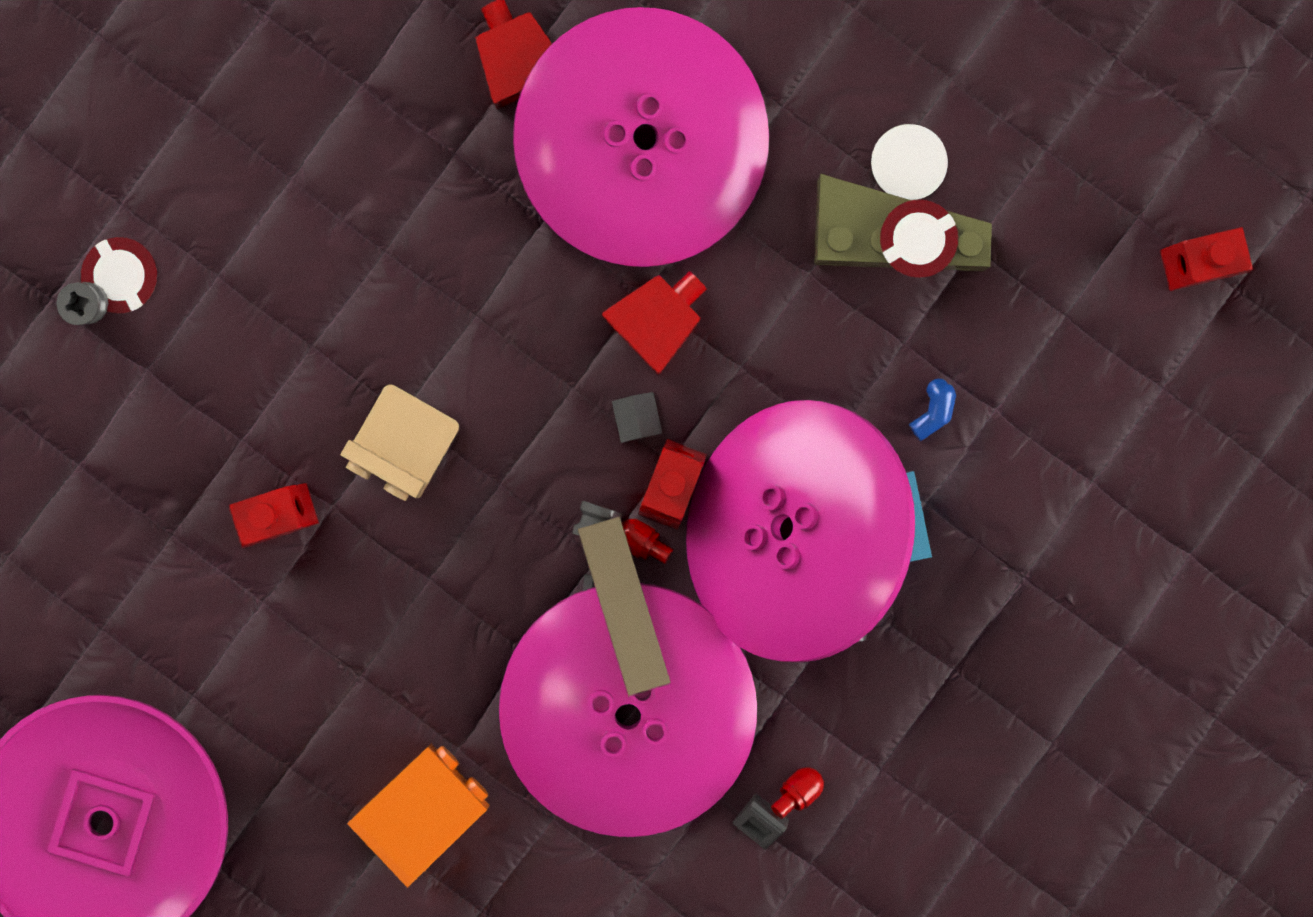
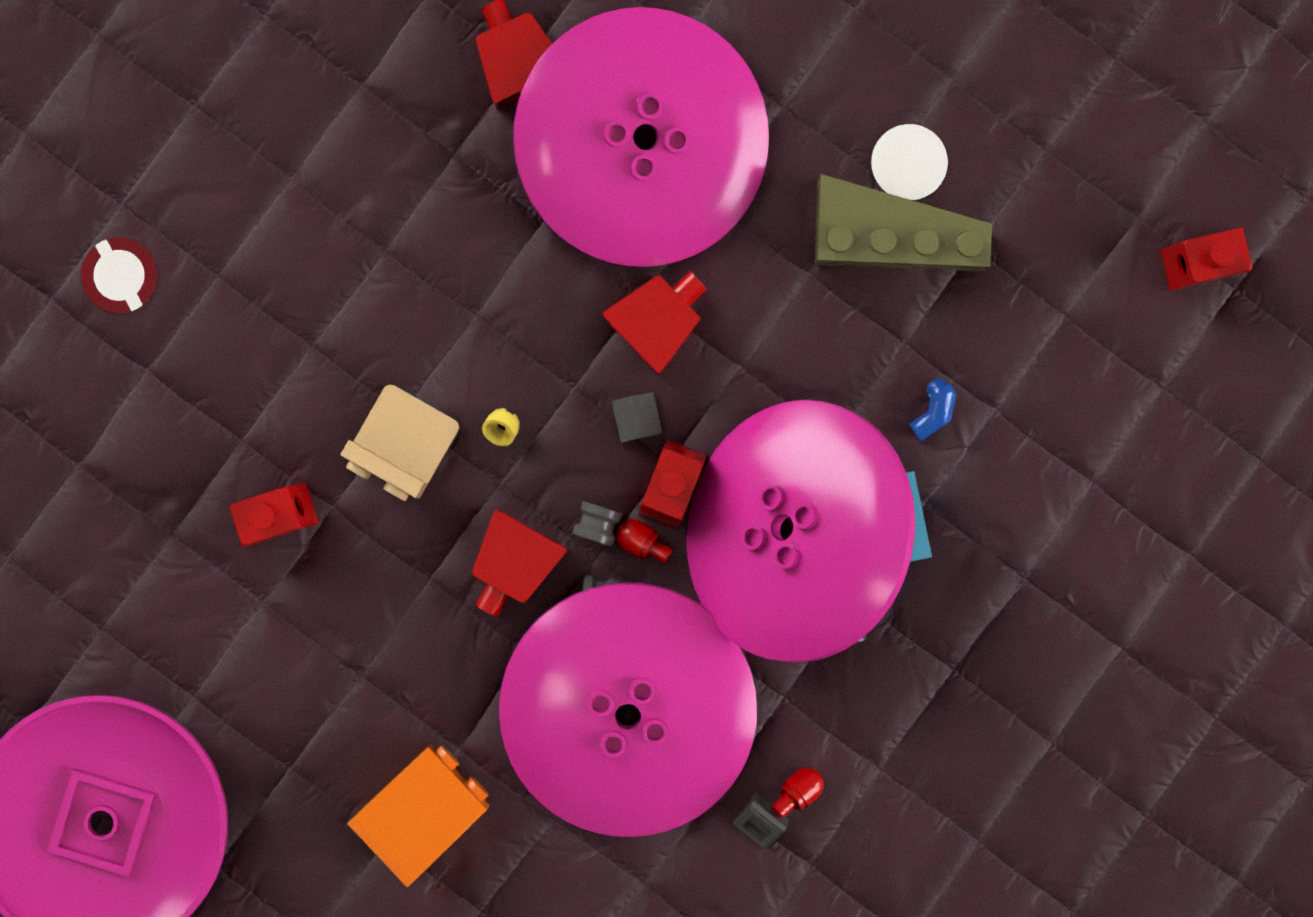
(92, 301): dark grey wheel -> none
(497, 435): none -> light yellow hinge
(513, 562): none -> red torso
(624, 606): dark tan tile -> none
(919, 238): sticker -> none

